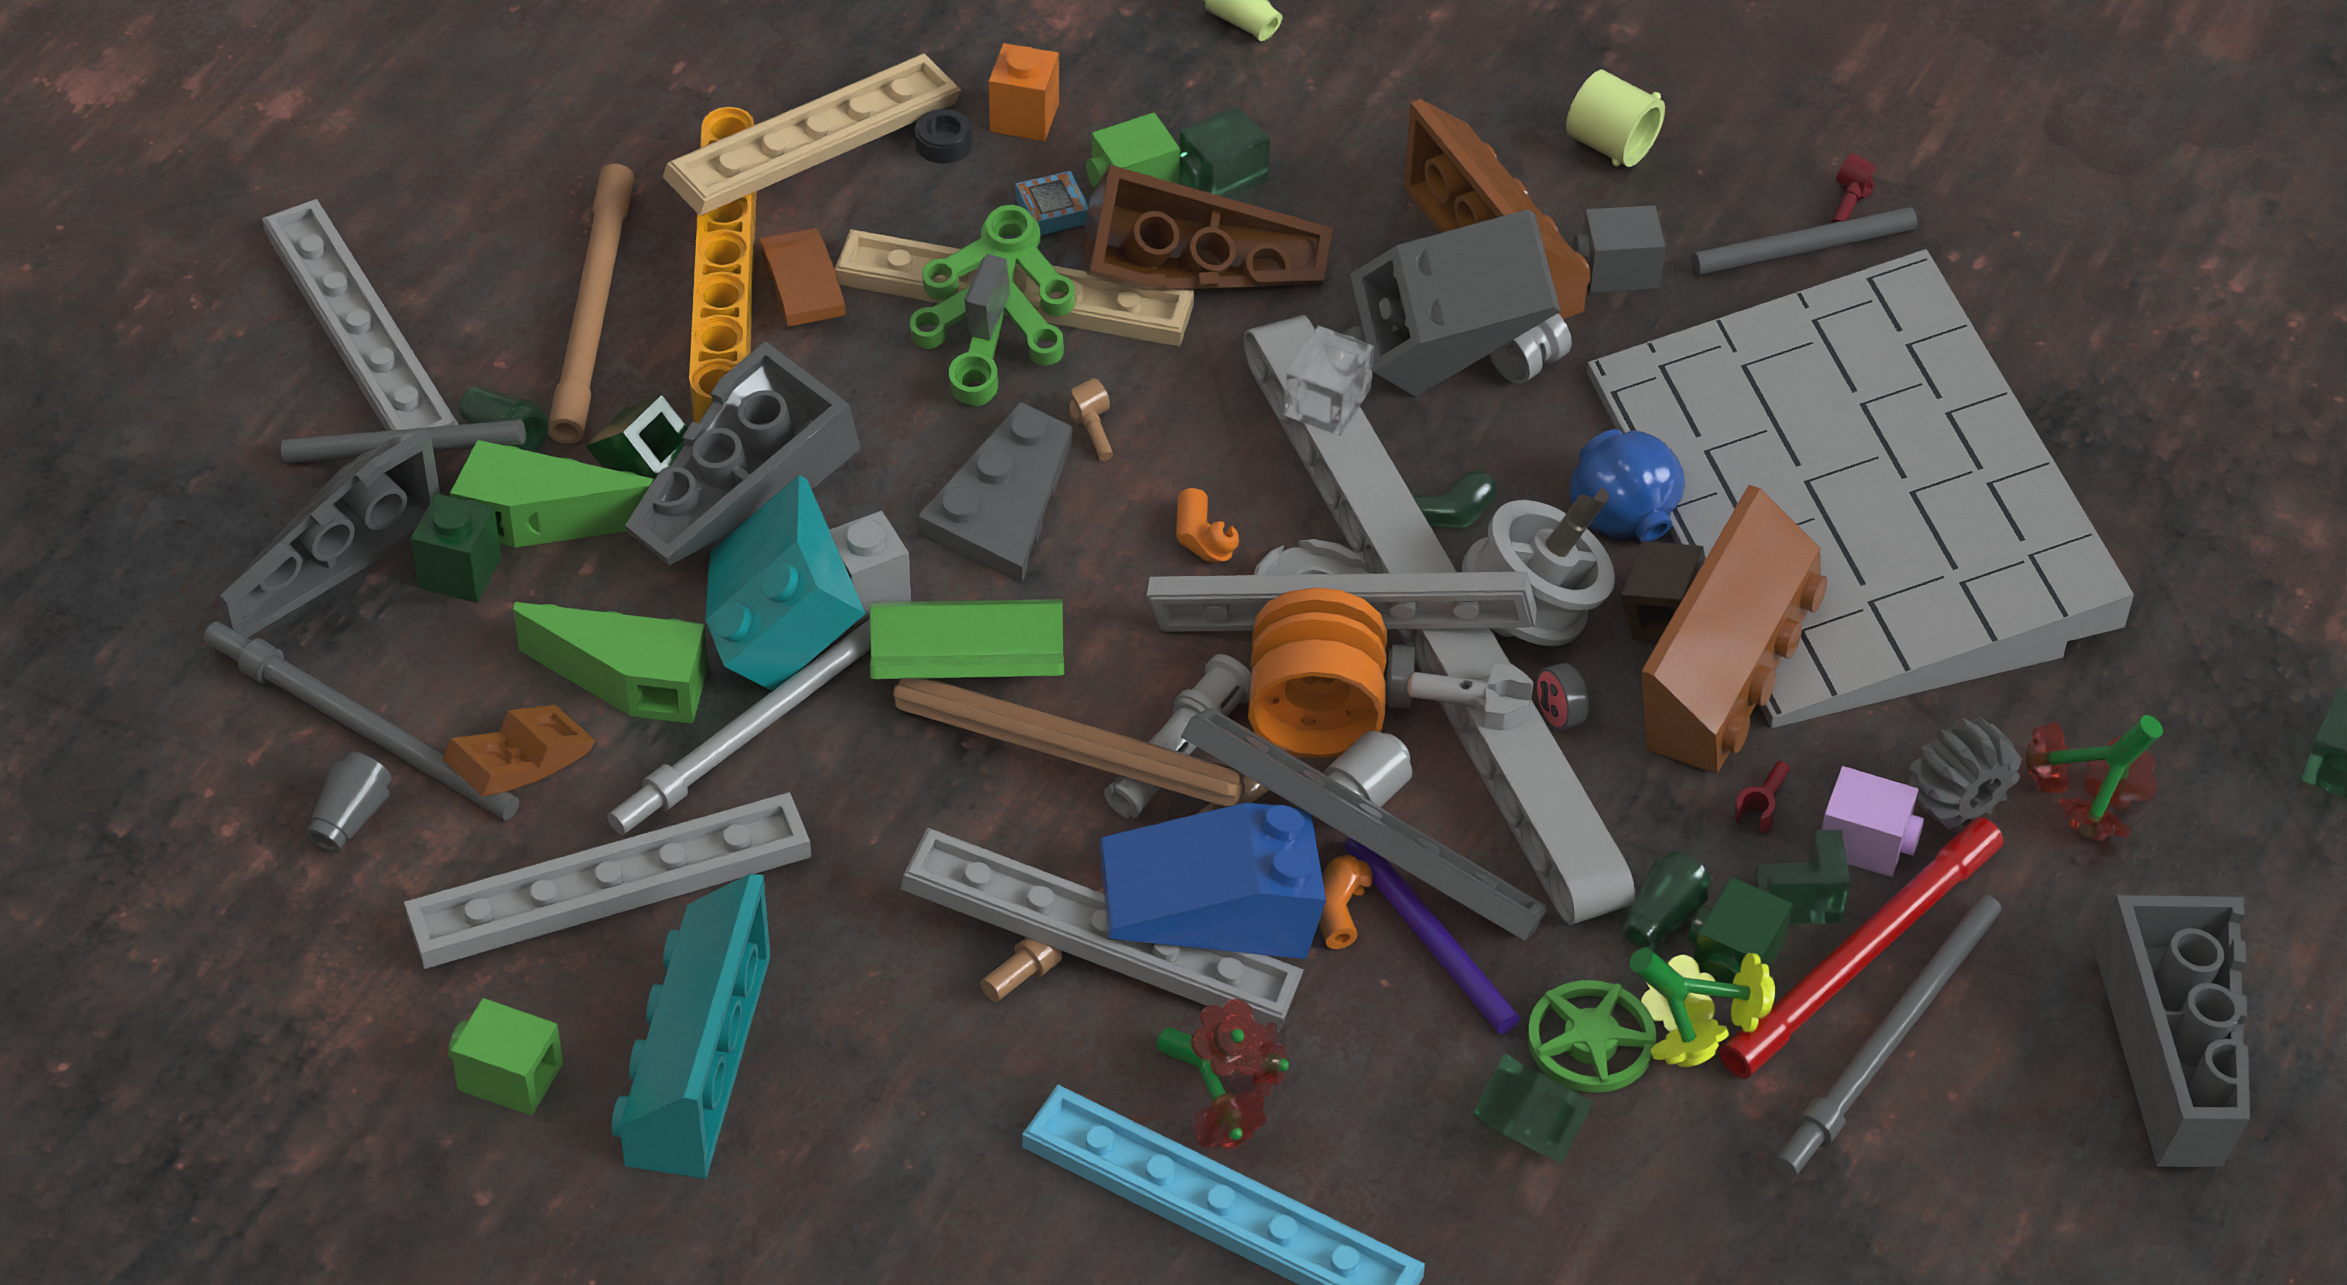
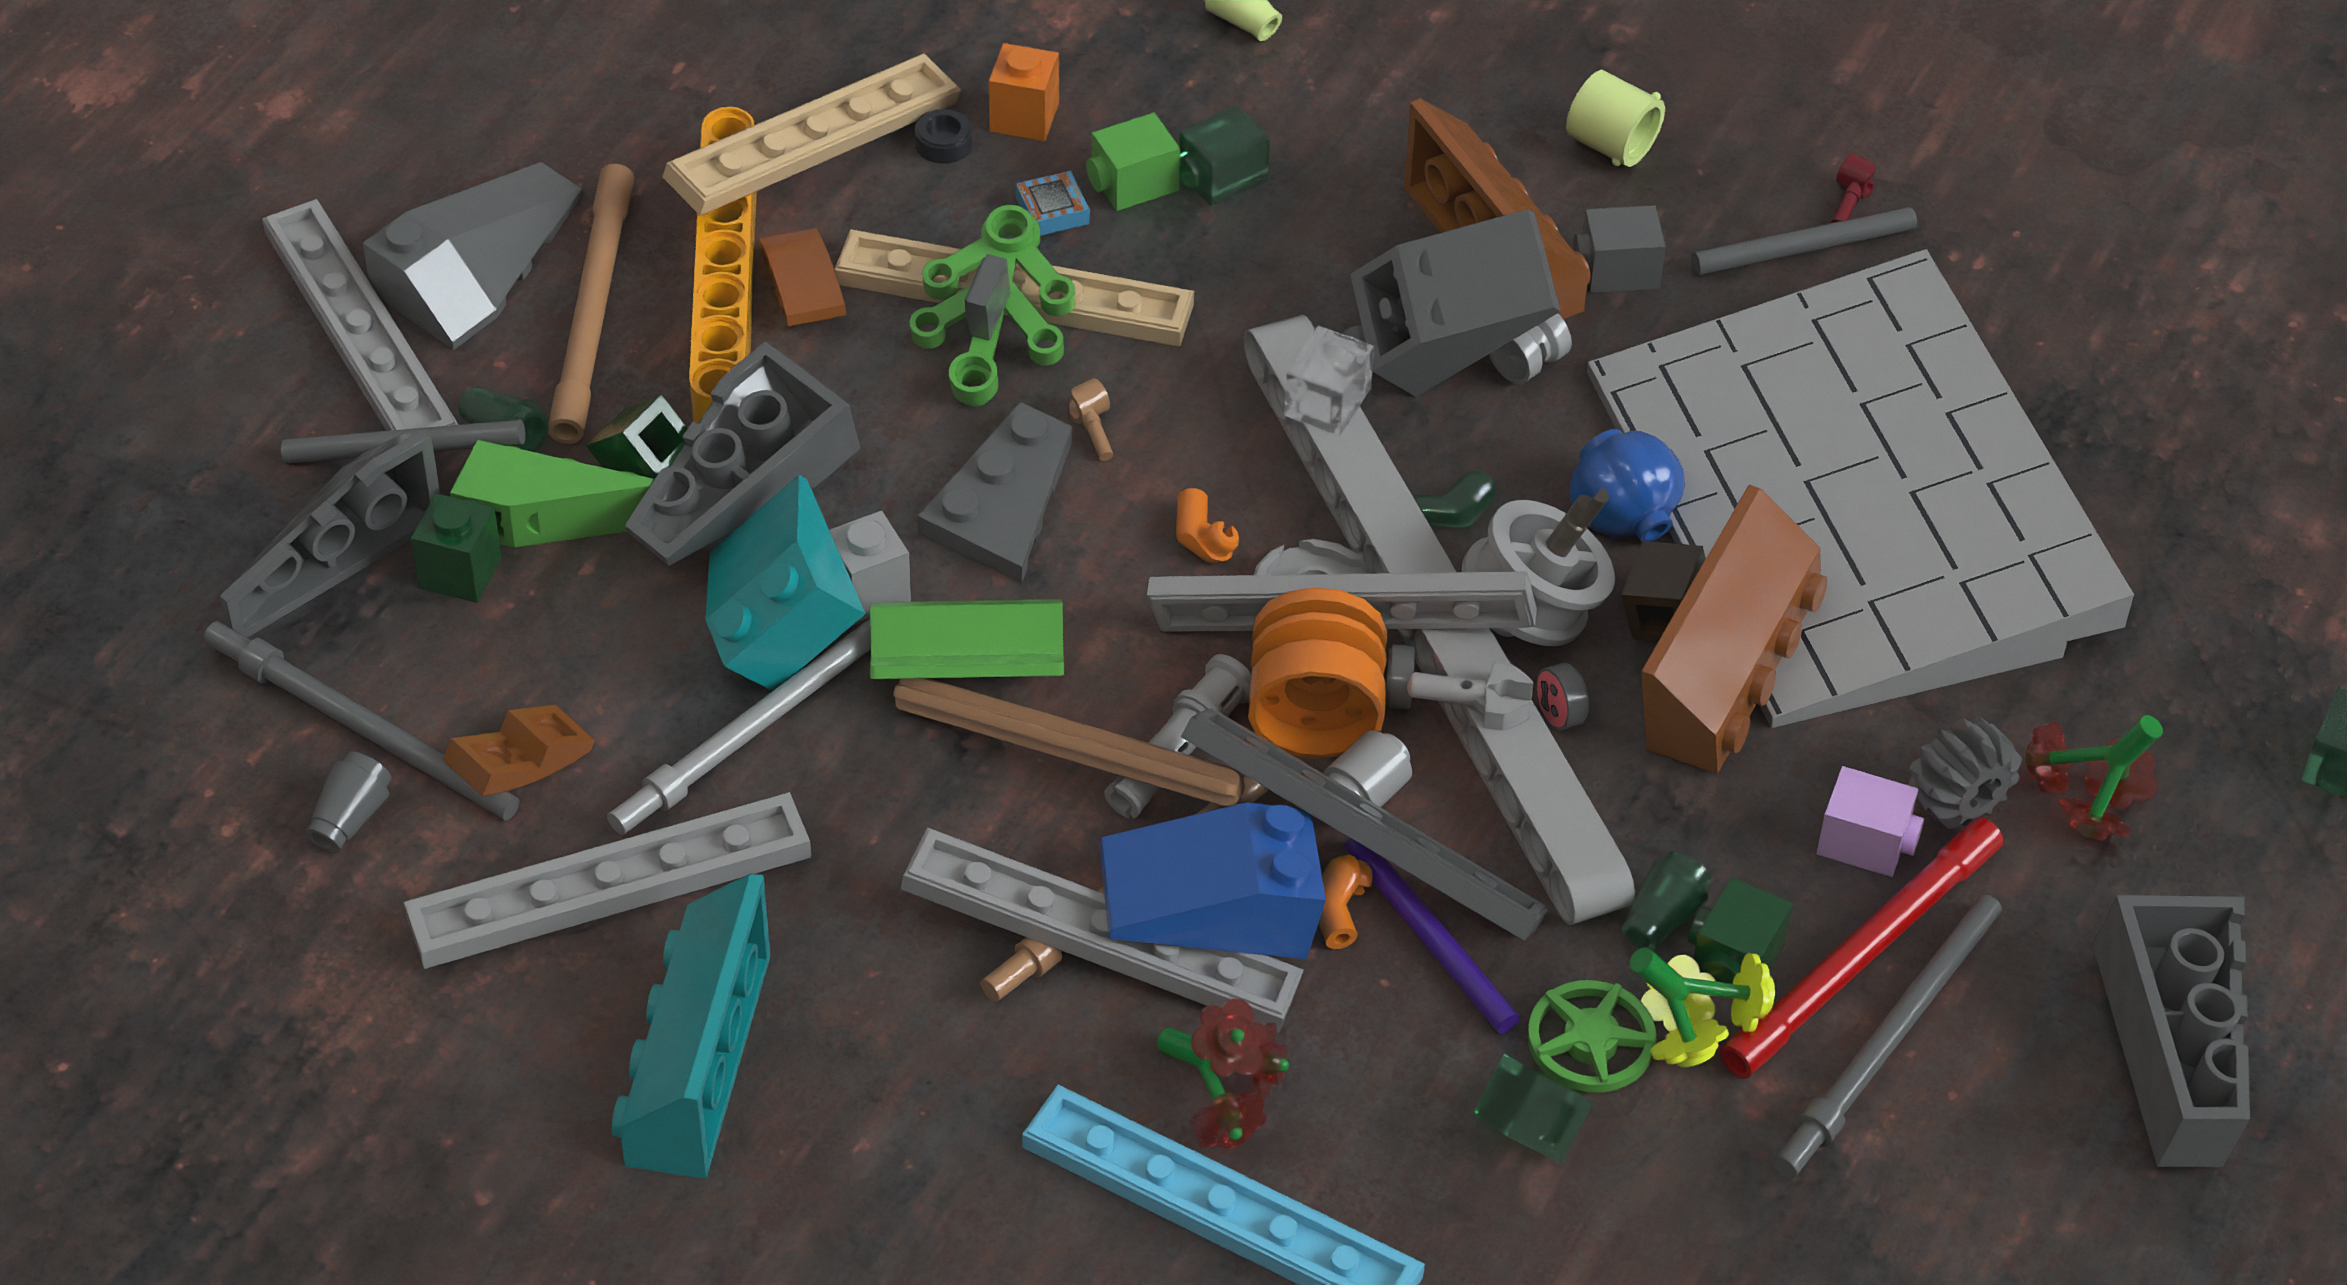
(463, 253): none -> dark grey wedge
(506, 1056): bright green brick -> none
(626, 660): bright green slope -> none
(1186, 238): reddish brown wedge -> none
(1762, 797): dark red hand -> none
(1815, 887): clear green panel -> none

